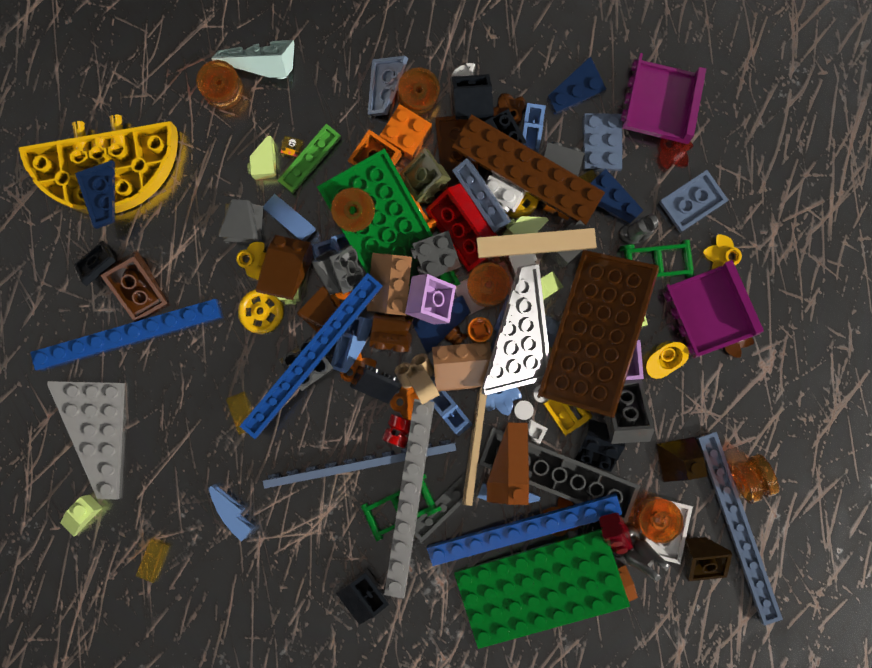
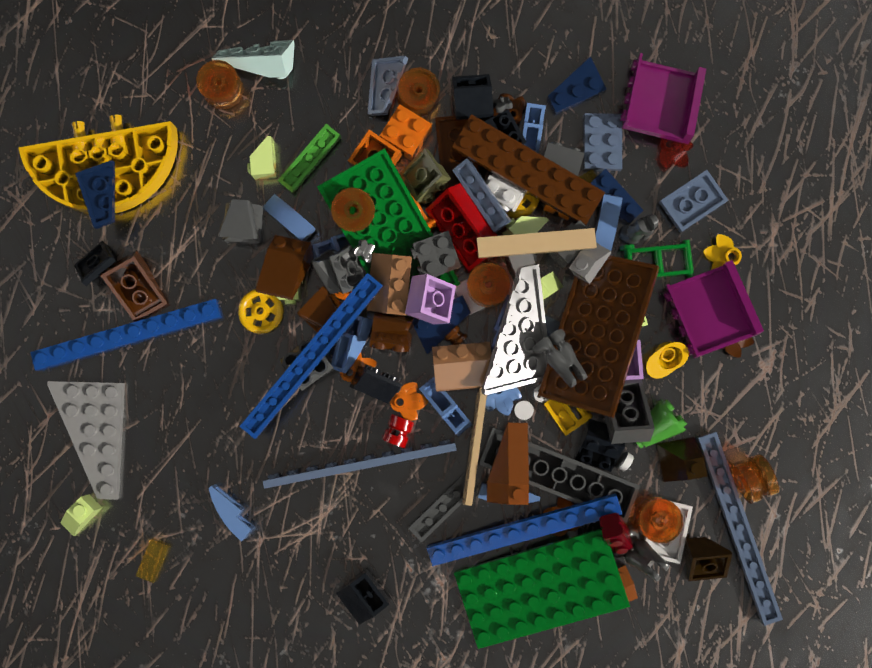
(239, 409): clear yellow tile -> none
(256, 259): yellow plate -> none
(291, 147): clear yellow tile -> none
(364, 249): none -> dark grey piece
(409, 499): light grey plate -> none
(418, 375): tan piece -> none
(432, 509): green piece -> none
(464, 70): white tile -> none
(479, 330): orange wheel -> none
(502, 104): none -> dark grey piece
(536, 431): white tile -> none
(563, 359): none -> dark grey piece
(589, 263): none -> light grey slope
(607, 220): none -> medium blue slope
(625, 461): none -> white tile
(665, 423): none -> bright green cone

